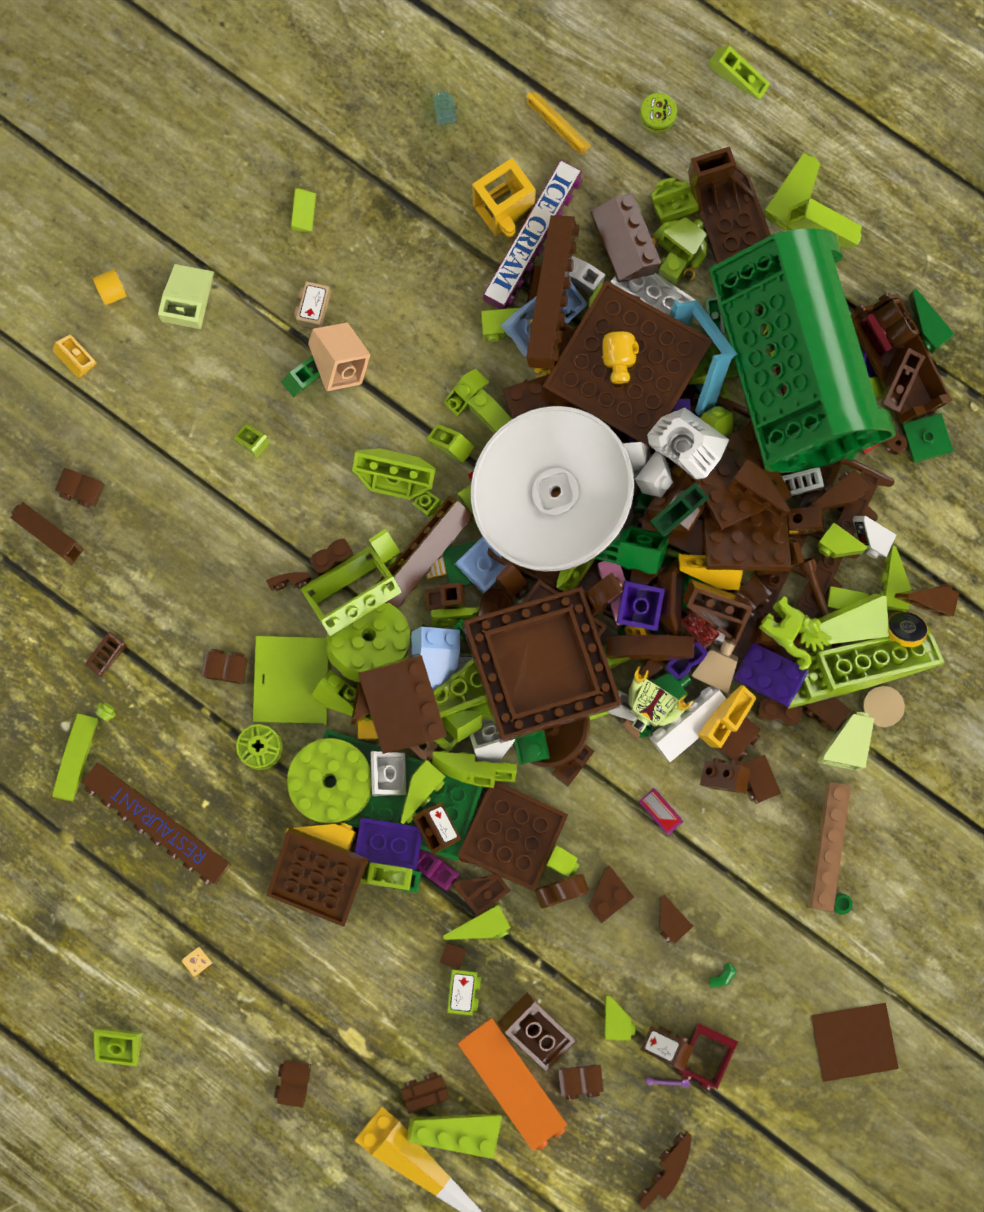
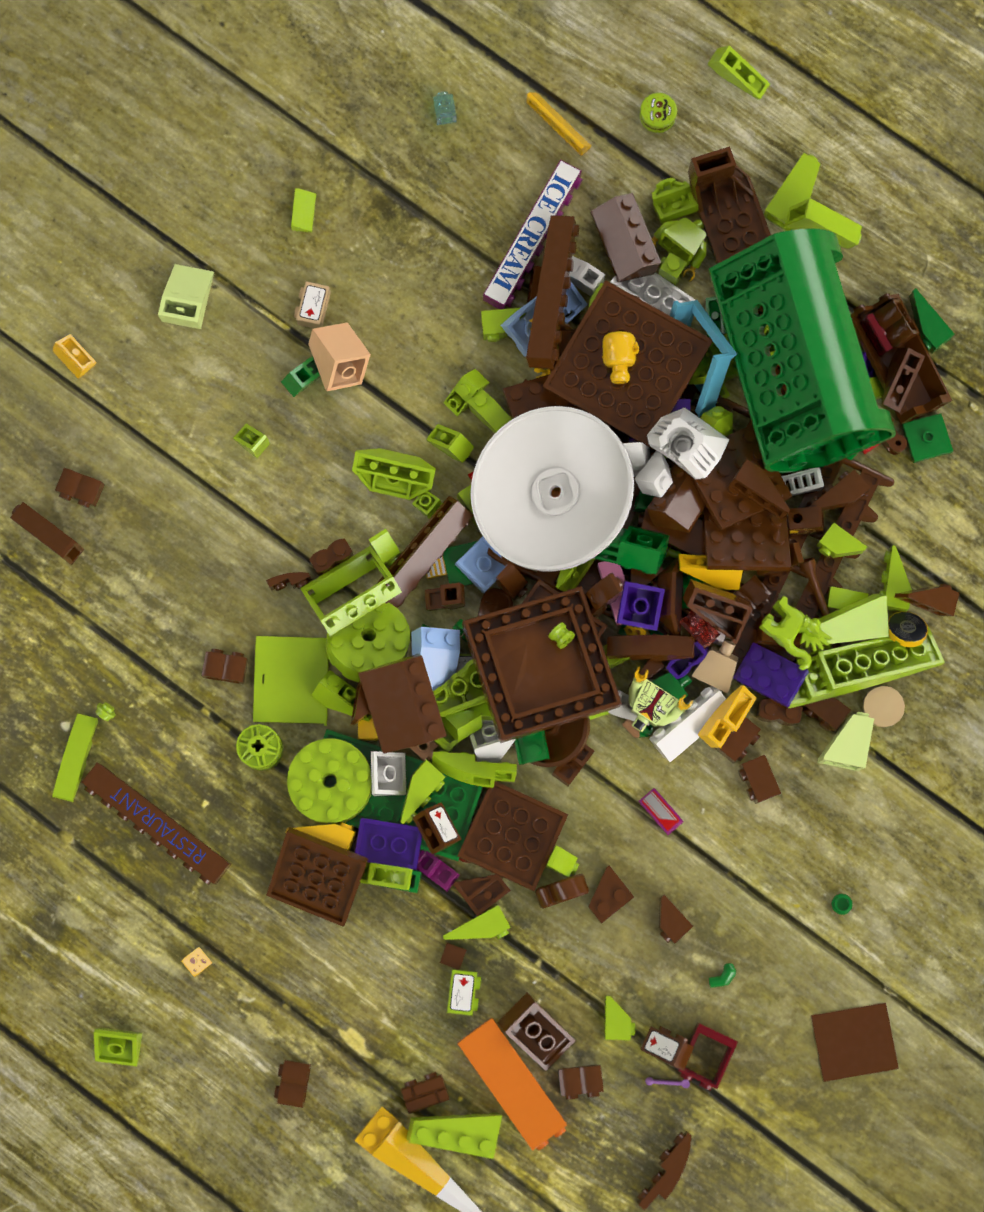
(99, 650): reddish brown slope -> none
(109, 287): yellow piece -> none
(448, 617): lime hinge -> none
(511, 209): yellow piece -> none
(561, 635): none -> lime wheel
(679, 509): dark green slope -> none
(725, 776): reddish brown brick -> none
(829, 846): medium nougat brick -> none
(873, 536): white slope -> none

